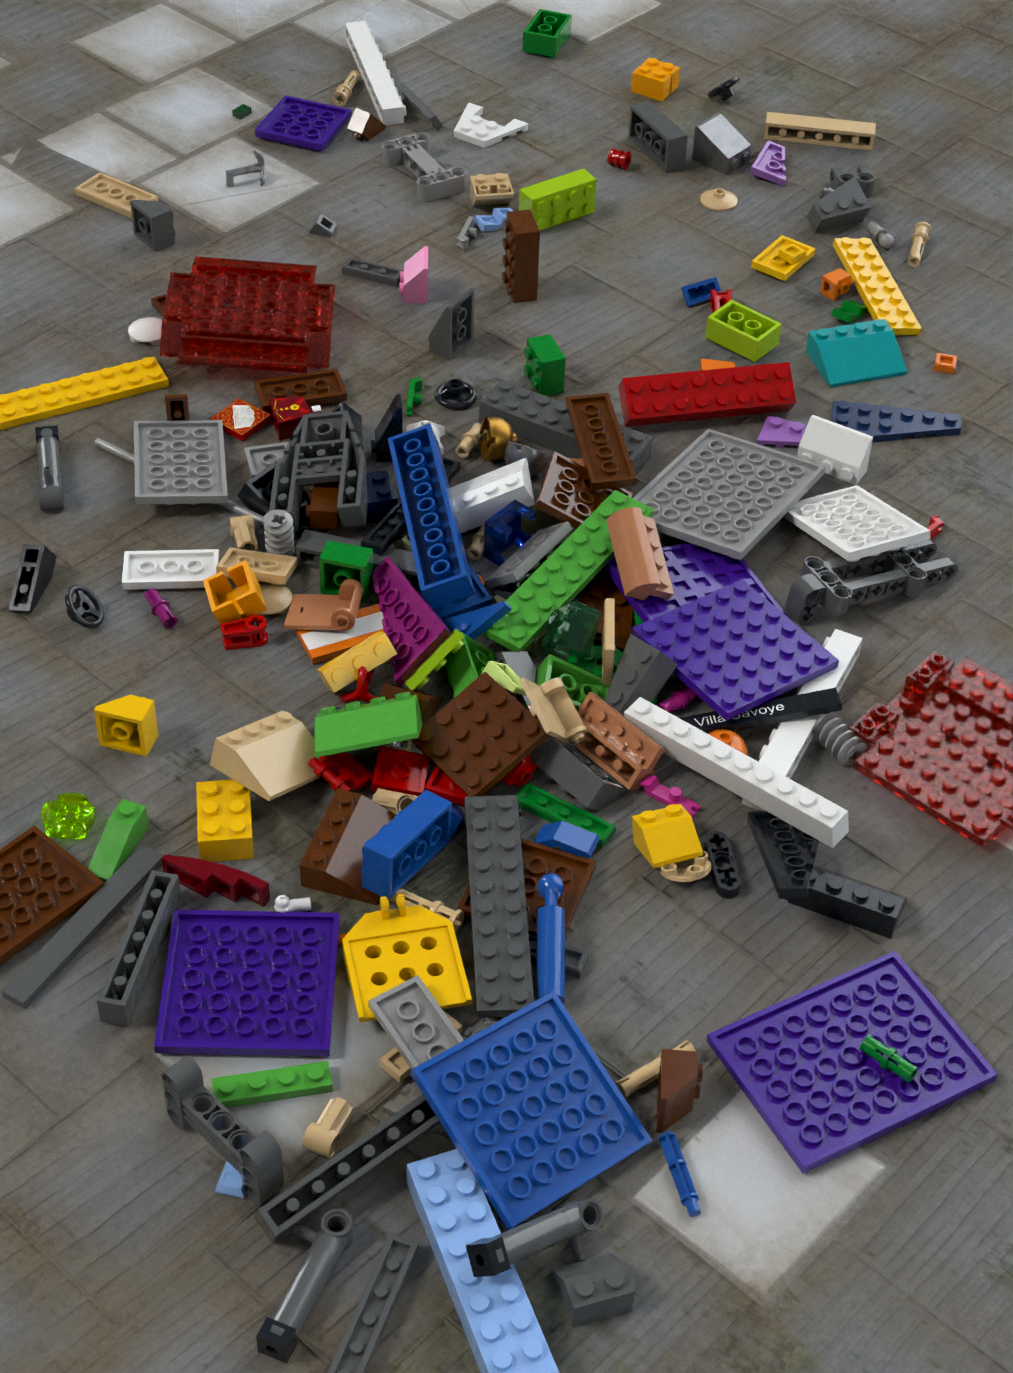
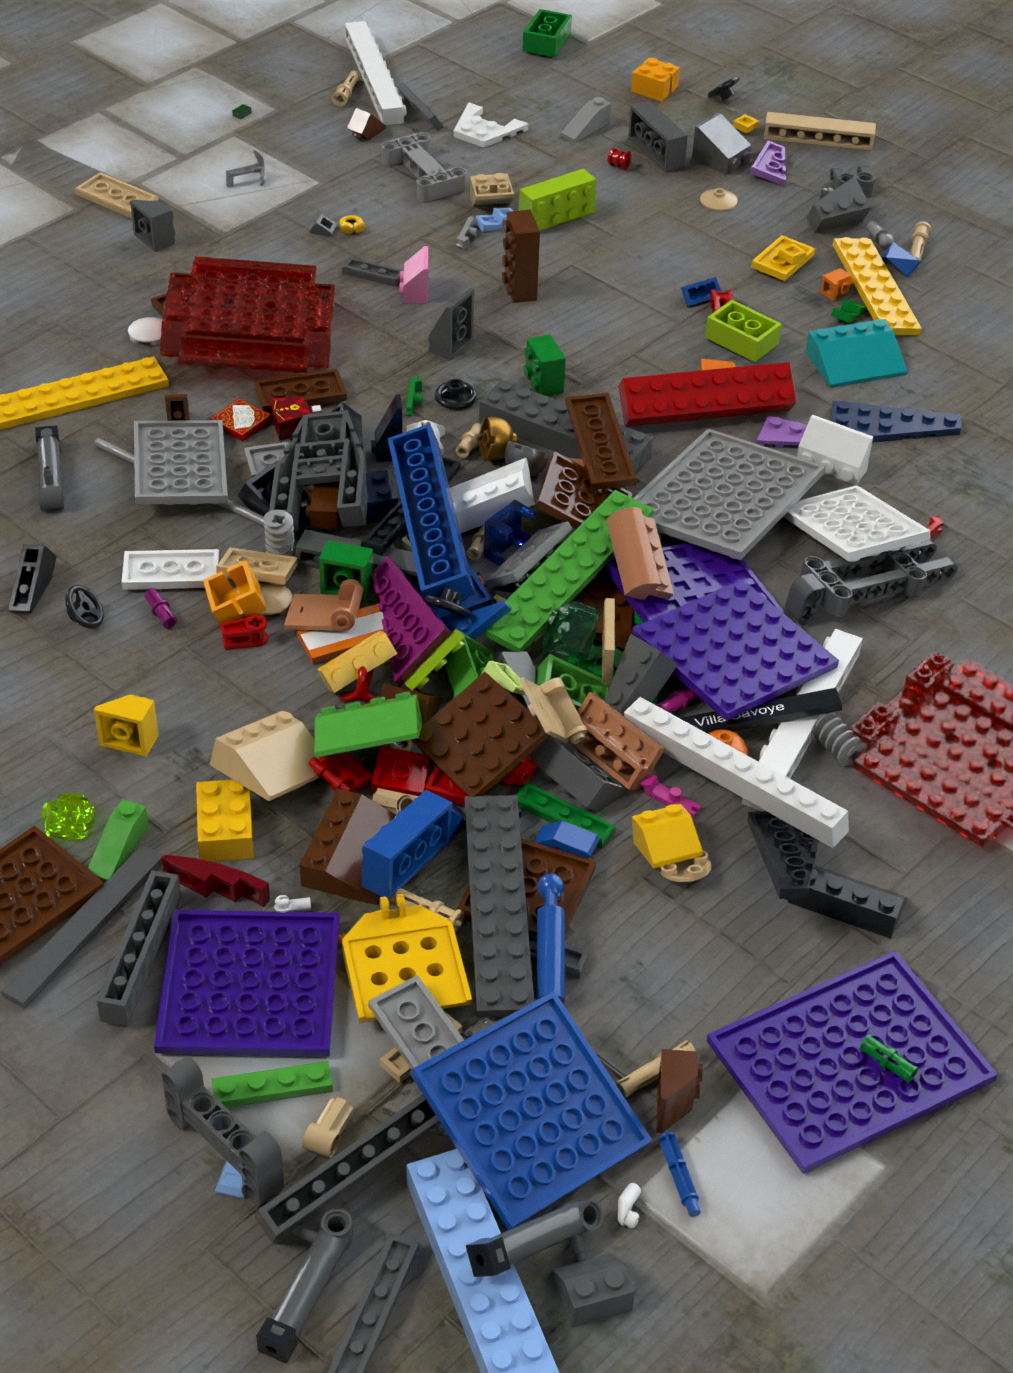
(243, 531): tan piece -> none
(303, 123): dark purple plate -> none
(348, 228): none -> yellow piece
(449, 601): none -> black piece
(589, 119): none -> light grey slope
(625, 1204): none -> white arm
(719, 874): black beam -> none
(745, 123): none -> yellow plate
(900, 259): none -> blue slope
(945, 363): orange tile -> none

